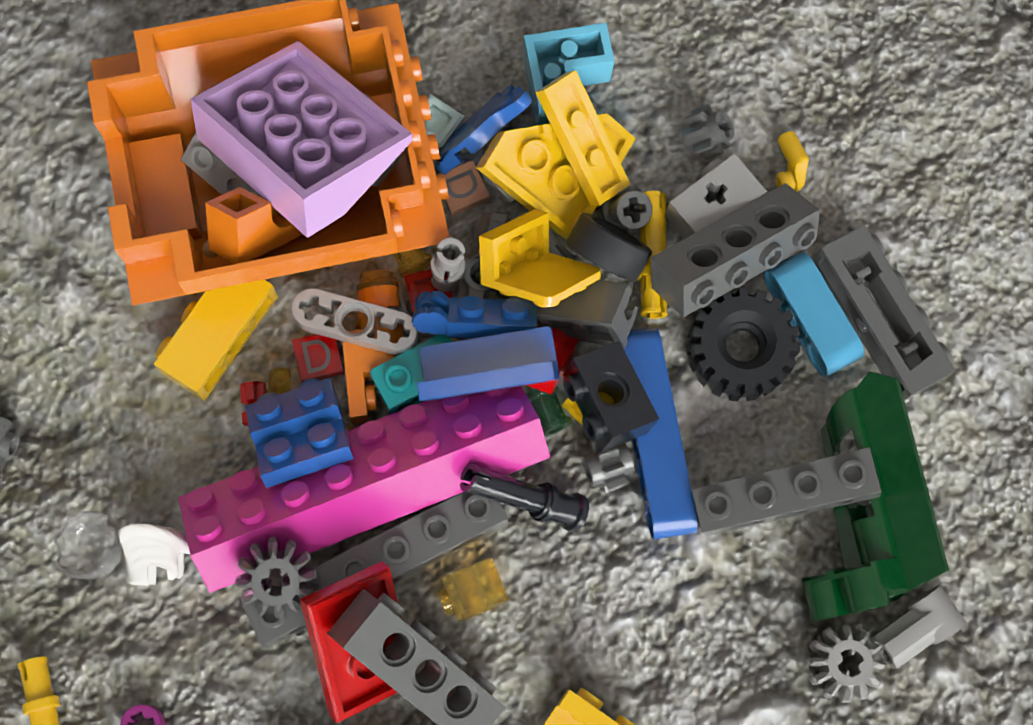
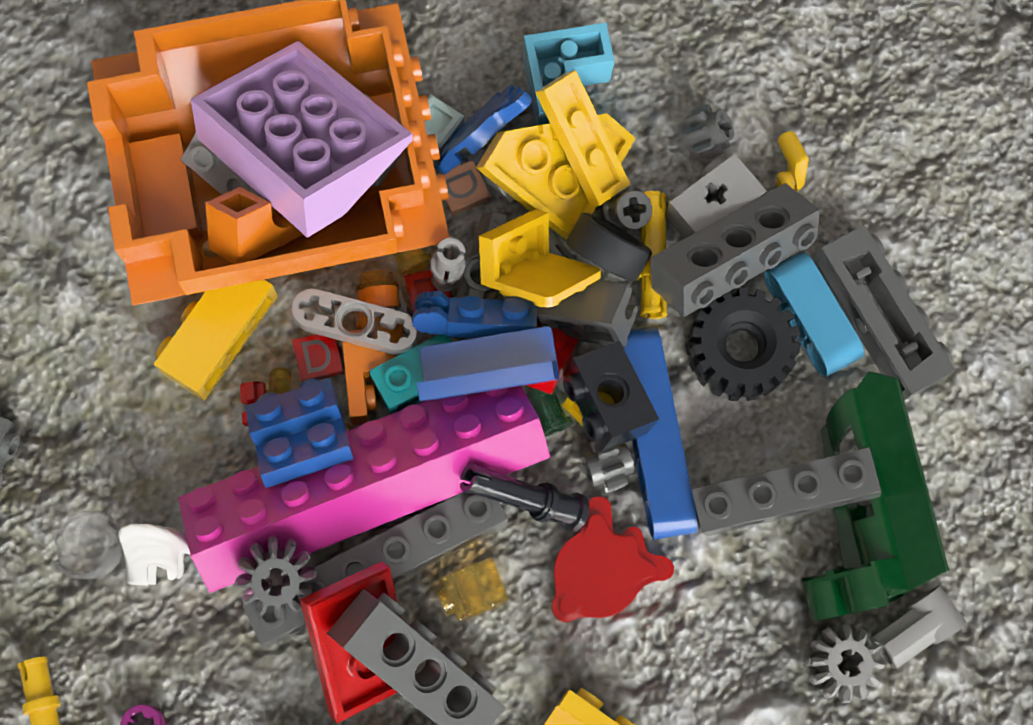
(603, 569): none -> red tile

